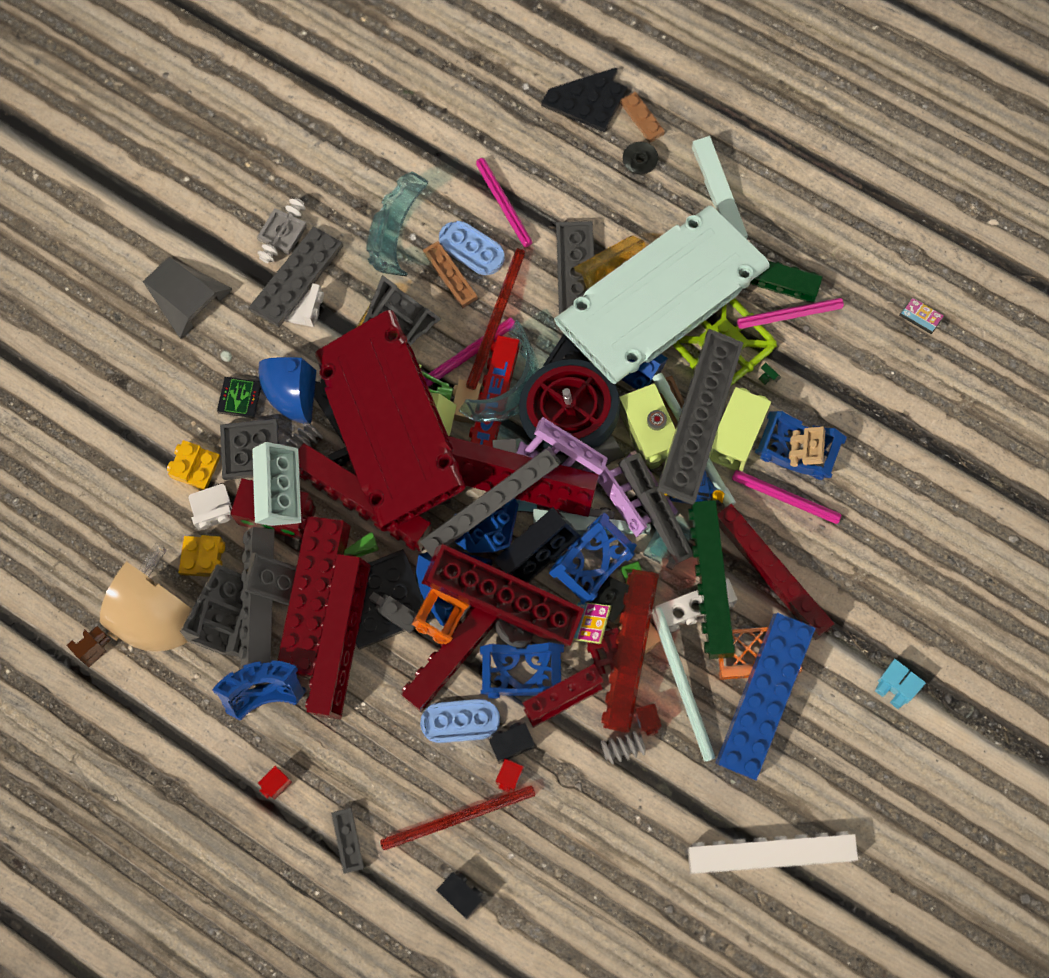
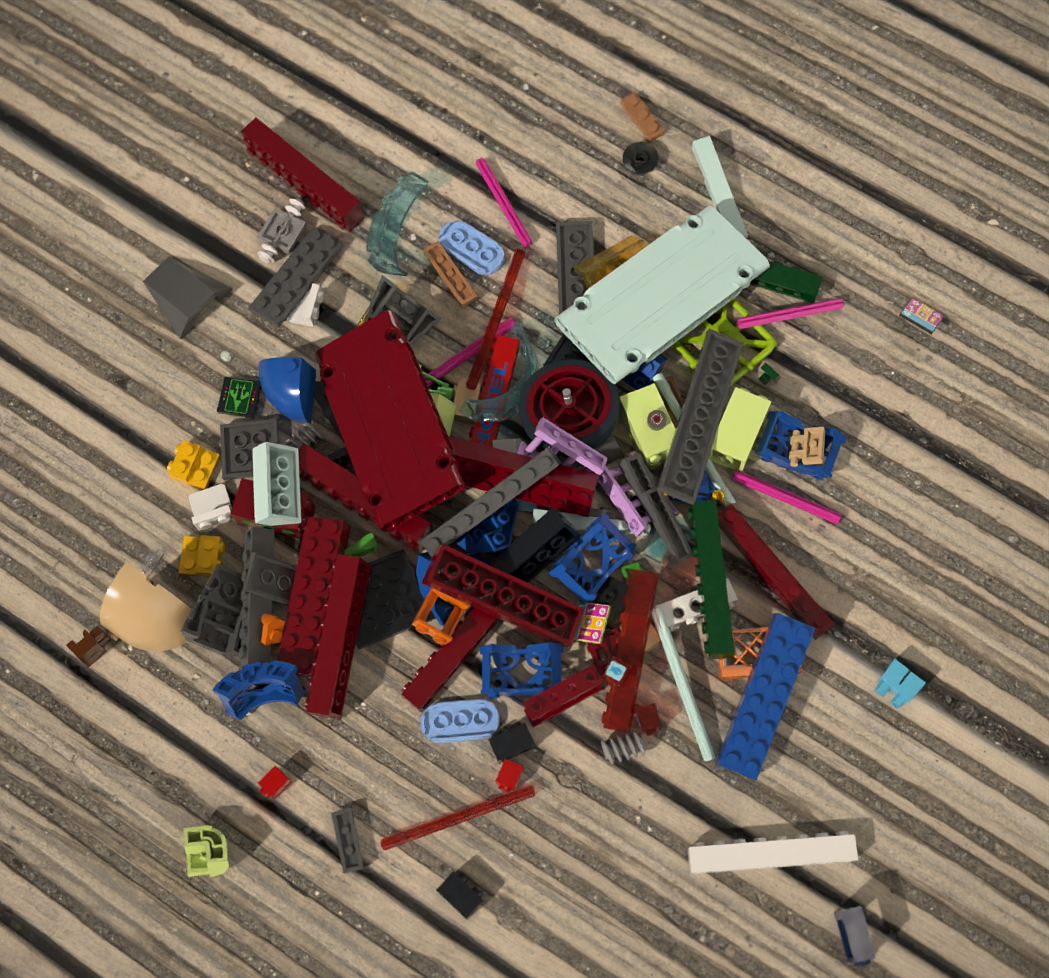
(205, 851): none -> yellowish green brick
(272, 629): none -> orange plate
(302, 175): none -> dark red brick
(394, 611): dark grey hinge -> none
(512, 634): dark grey tile -> none
(588, 99): black wing -> none
(617, 672): none -> clear red brick
(855, 936): none -> window

